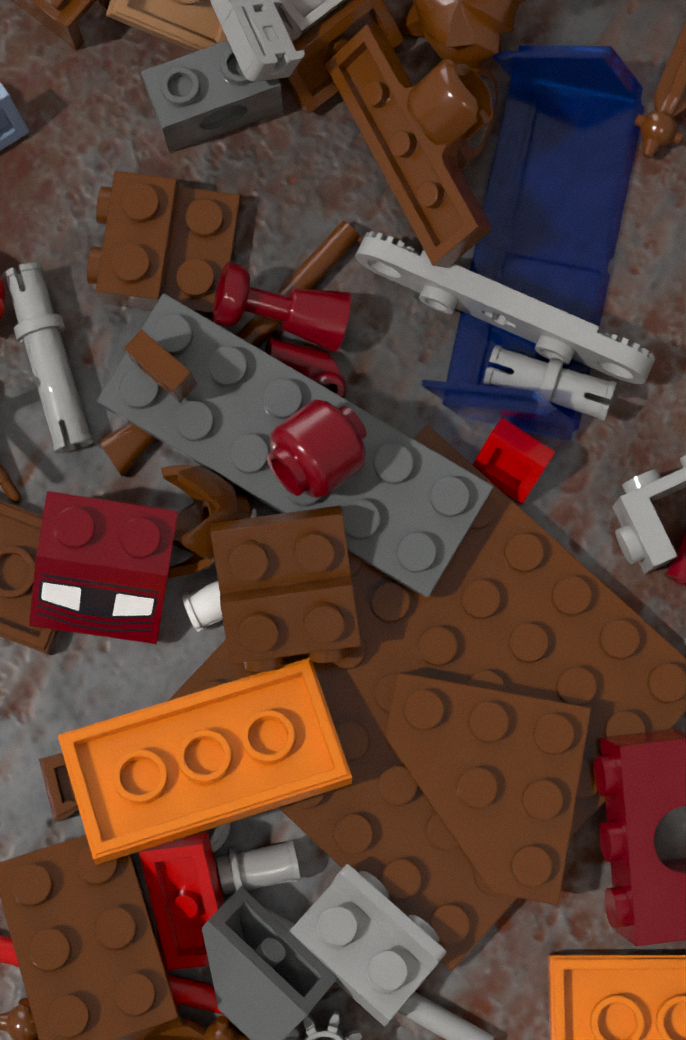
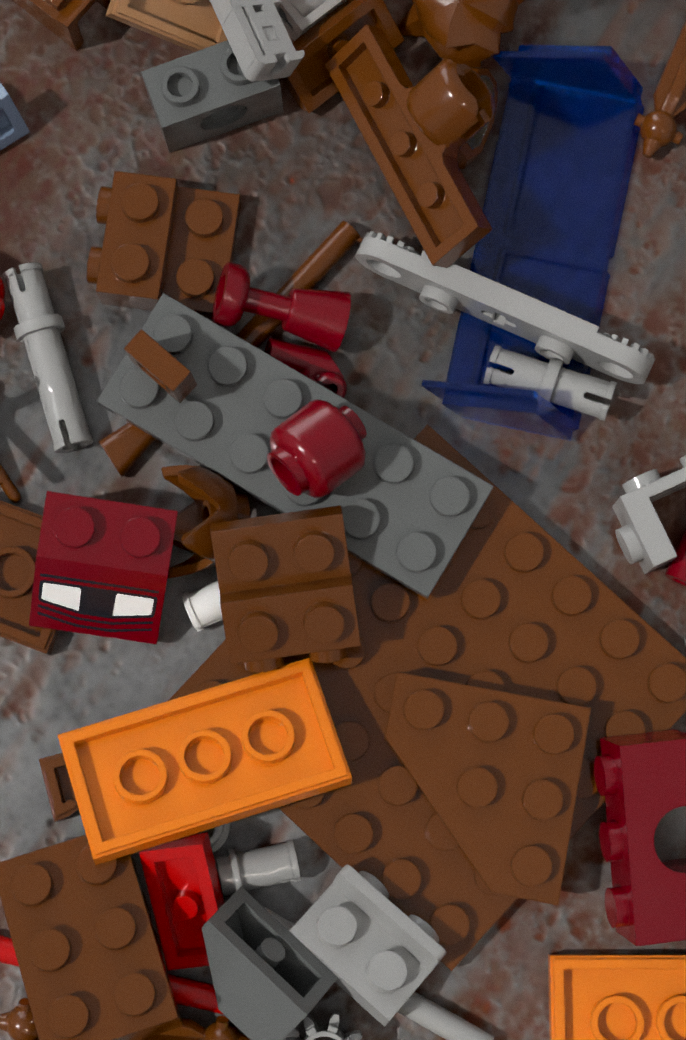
(513, 460): red plate -> none

